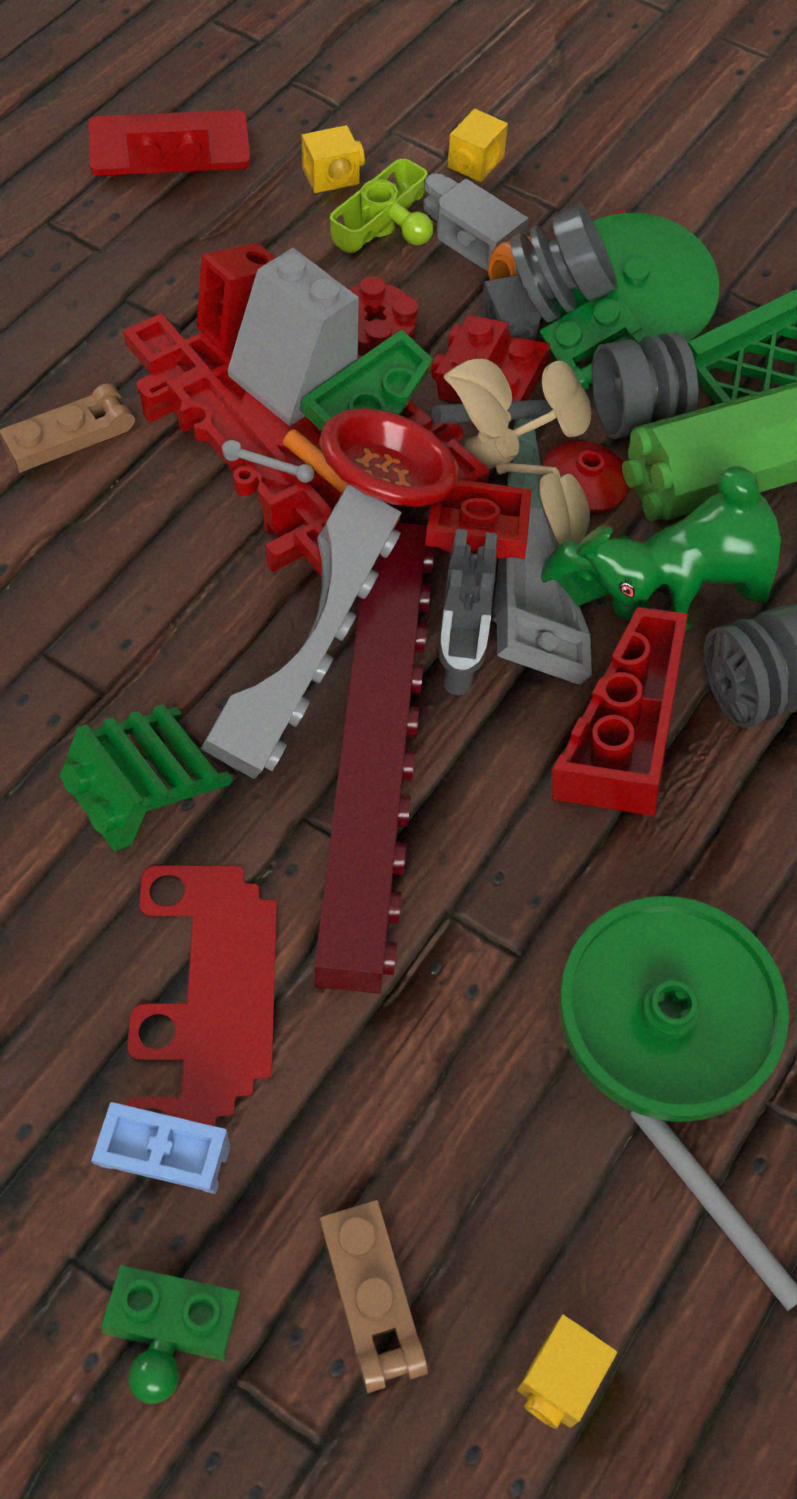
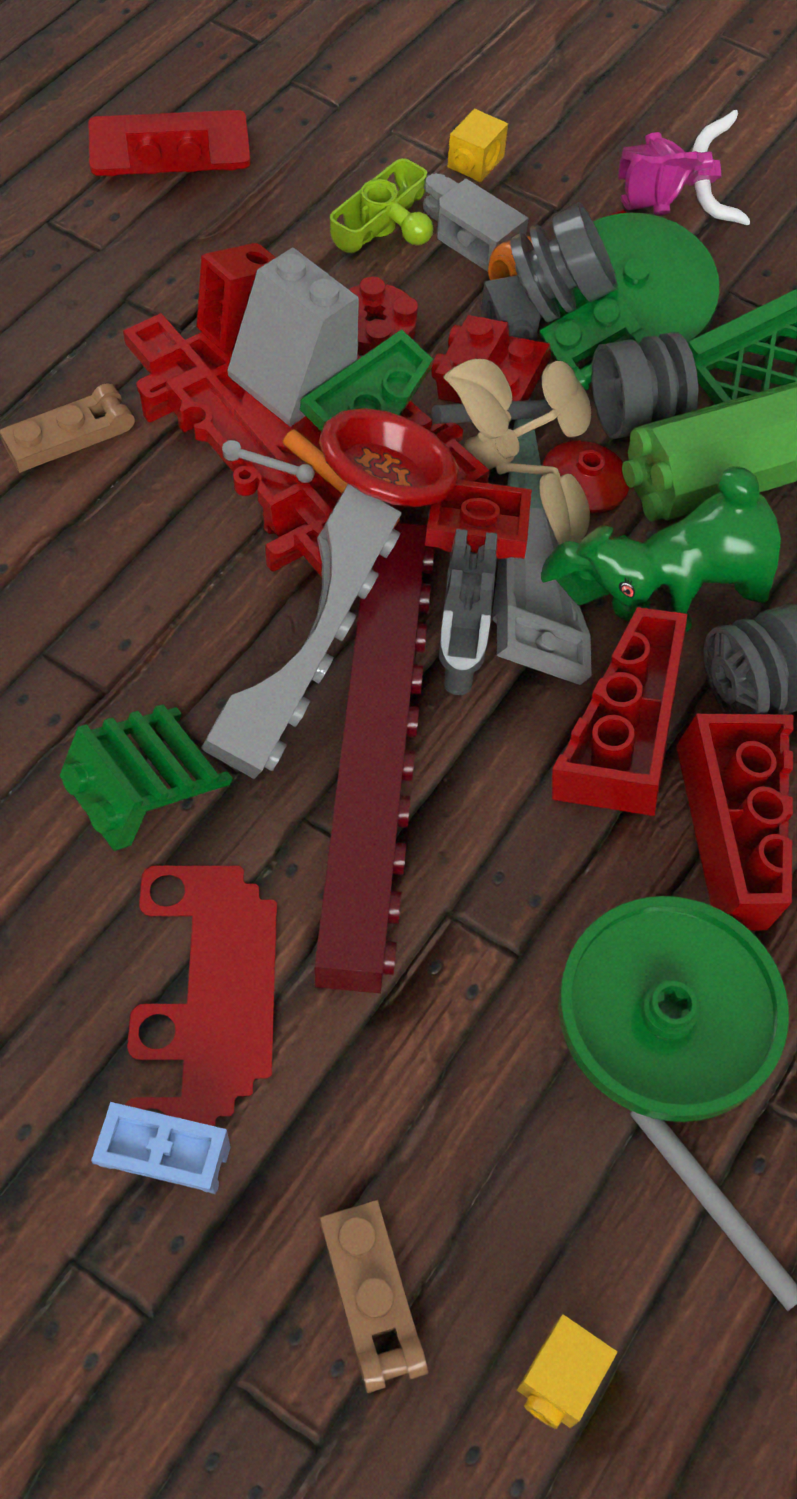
(169, 1317): green plate -> none
(331, 159): yellow brick -> none
(661, 168): none -> dark pink helmet
(741, 811): none -> red wedge

